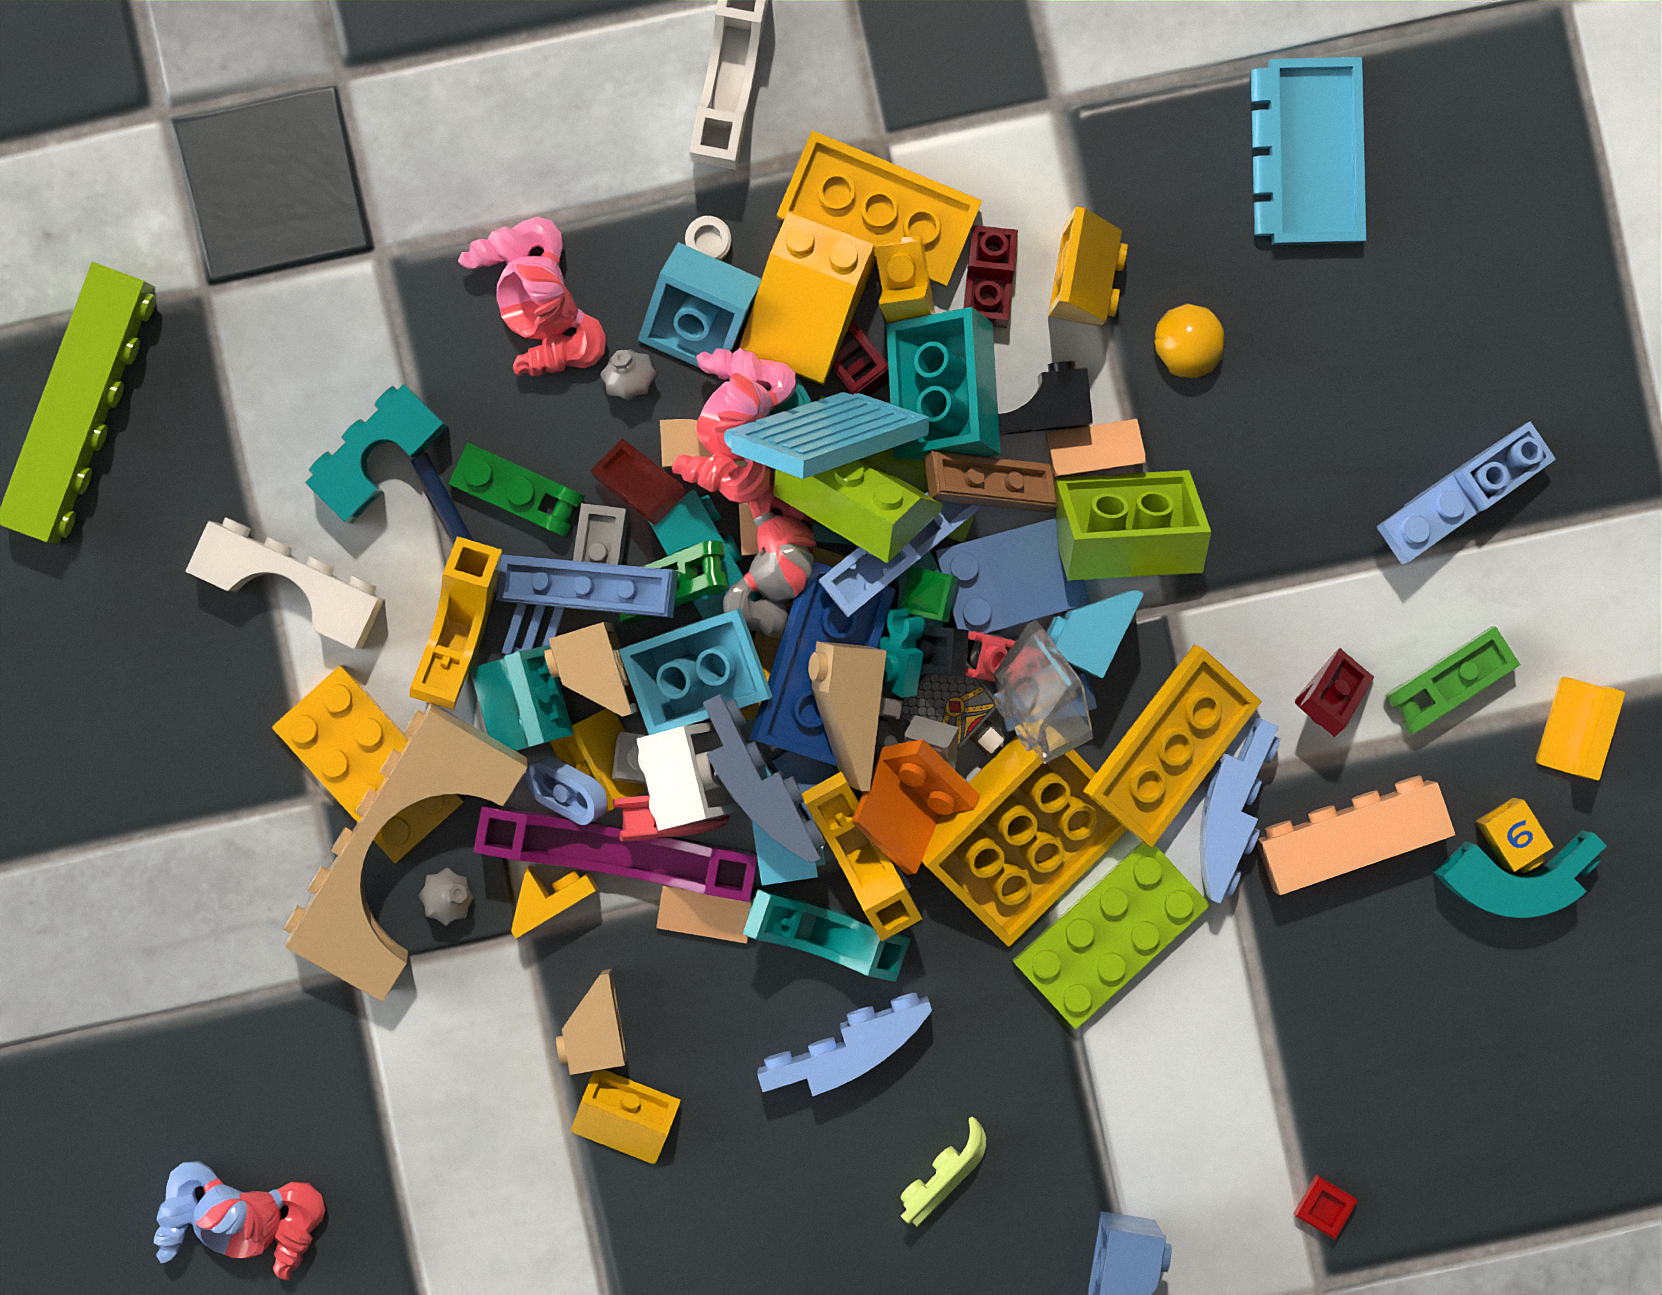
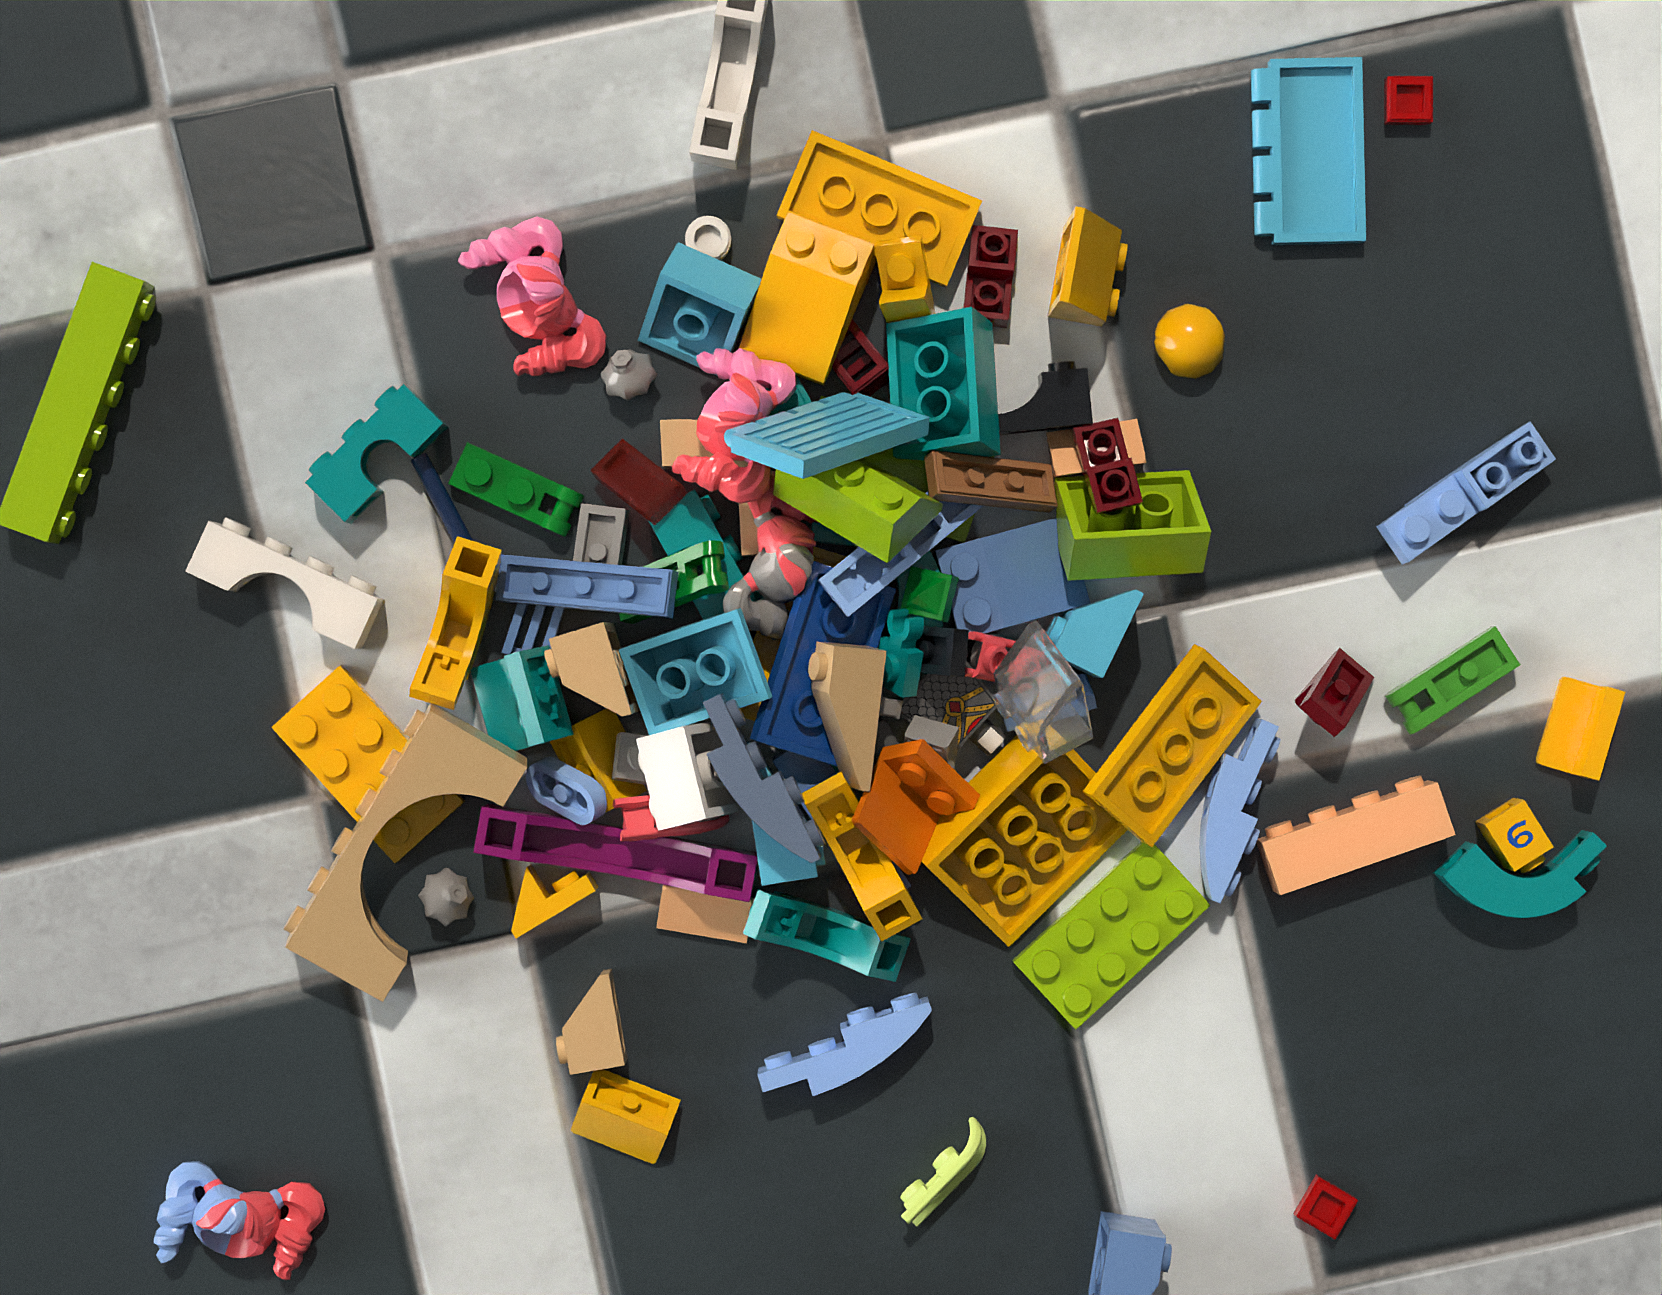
(1107, 466): none -> dark red slope
(1408, 100): none -> red tile

